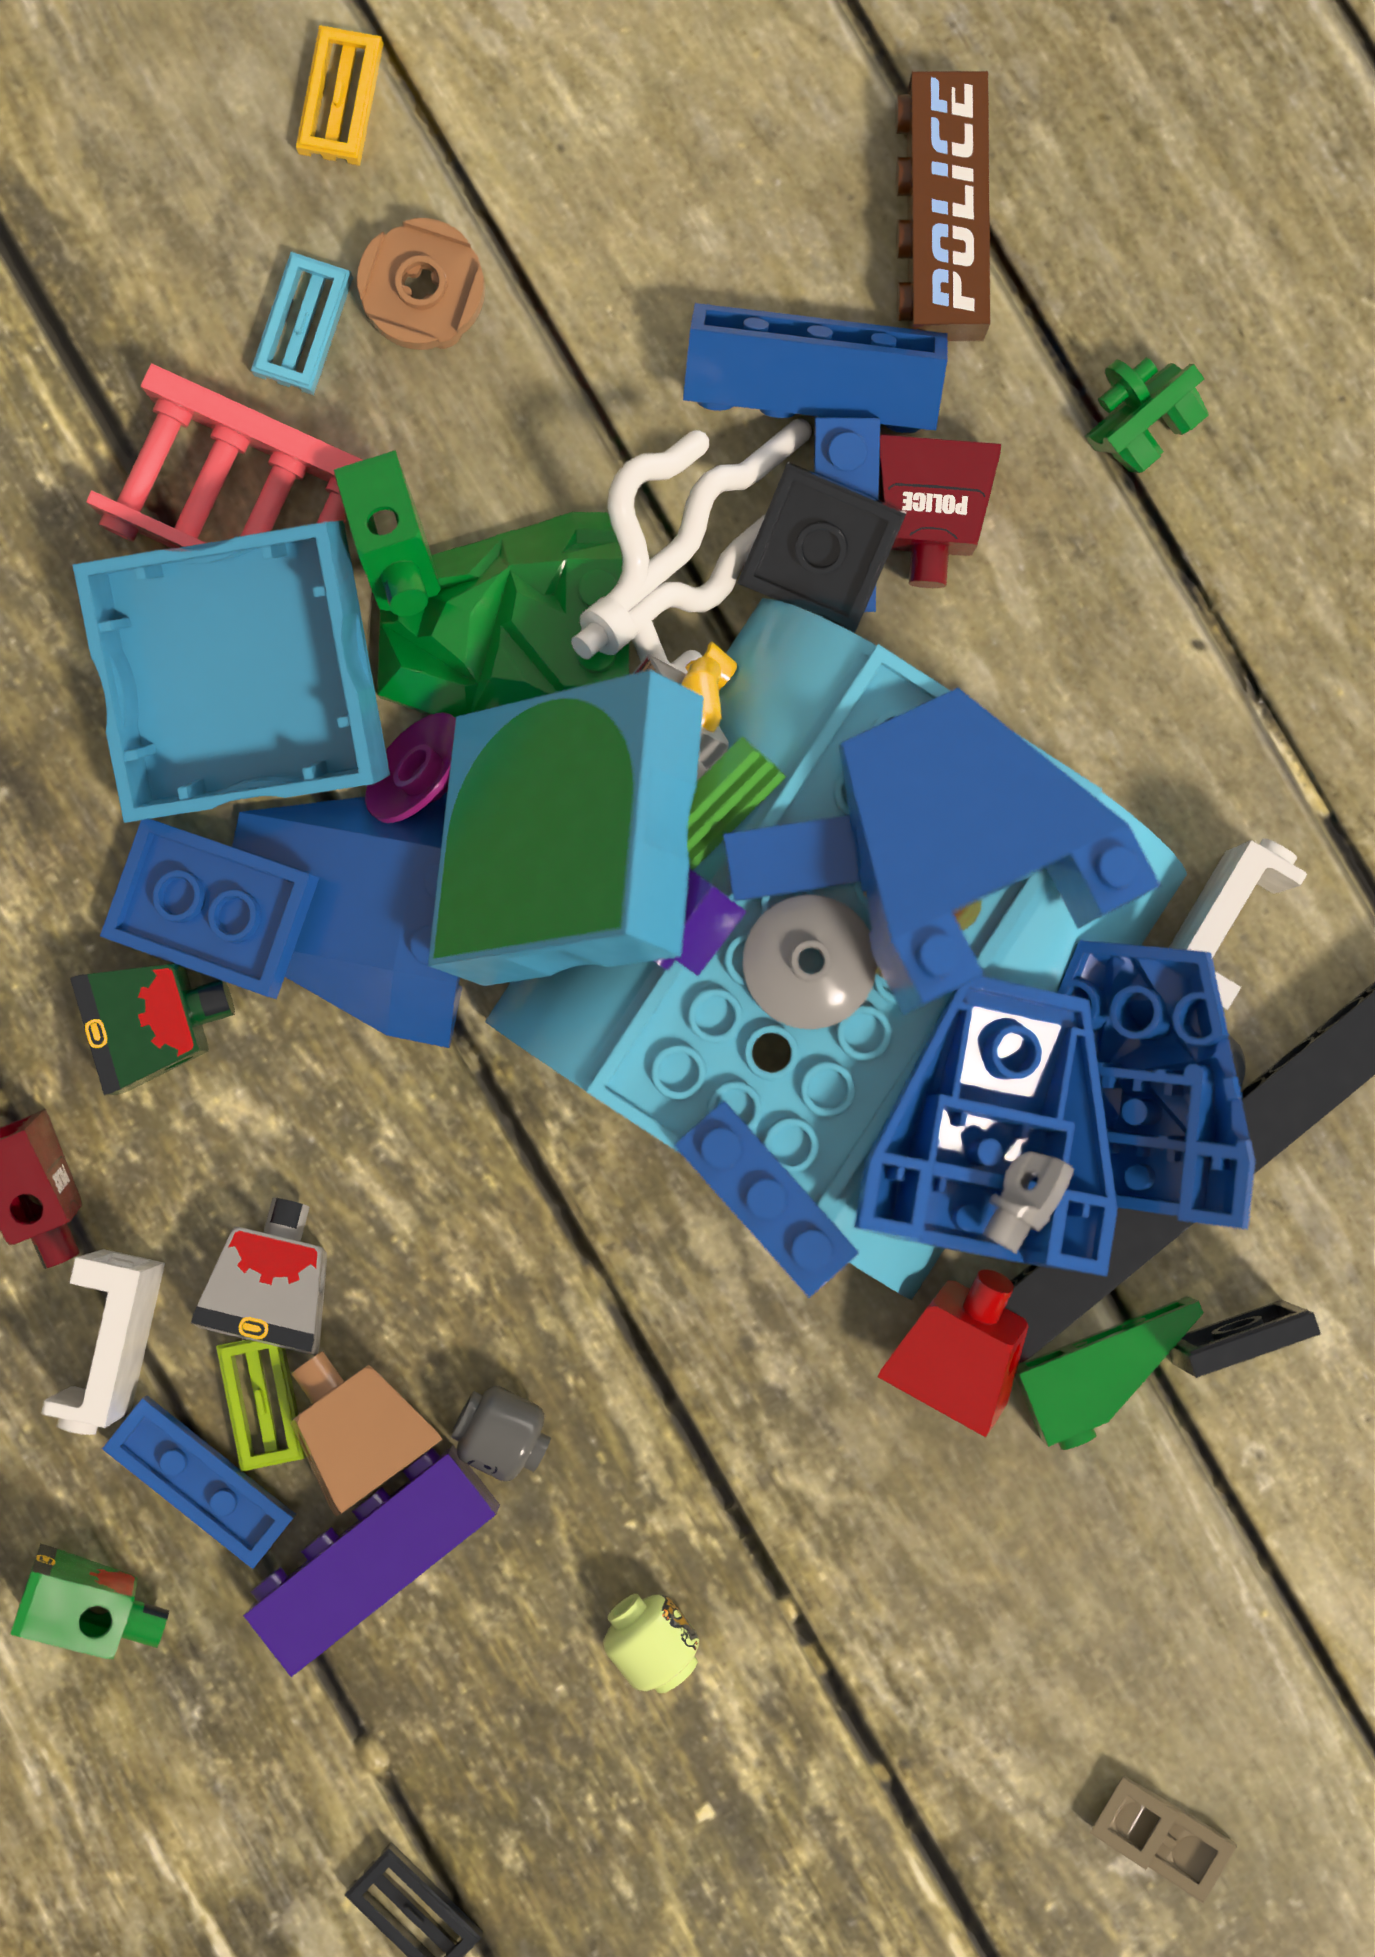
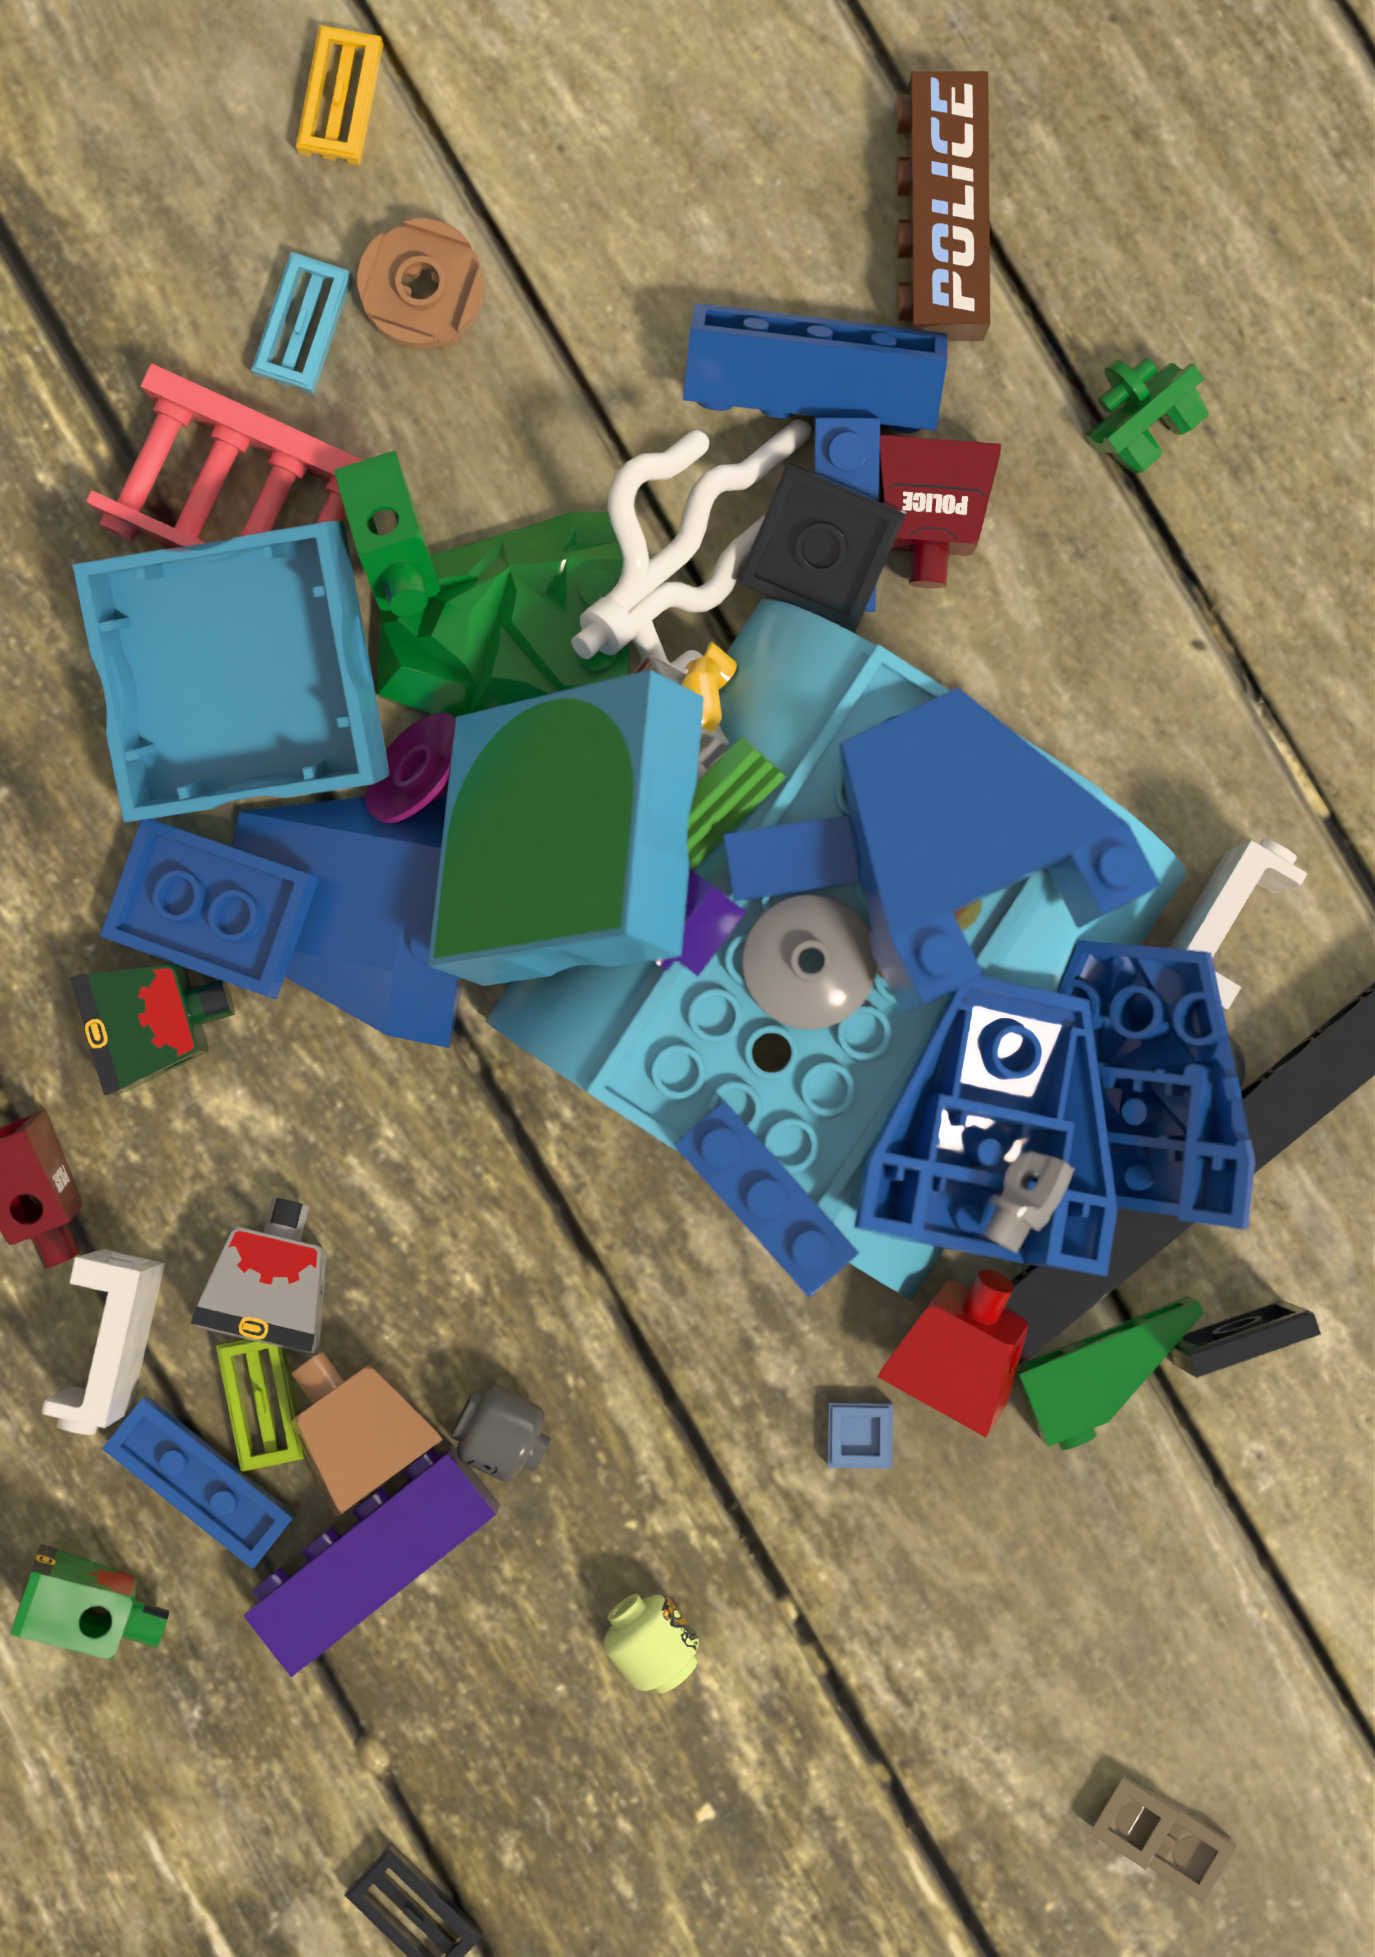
(860, 1434): none -> medium blue tile

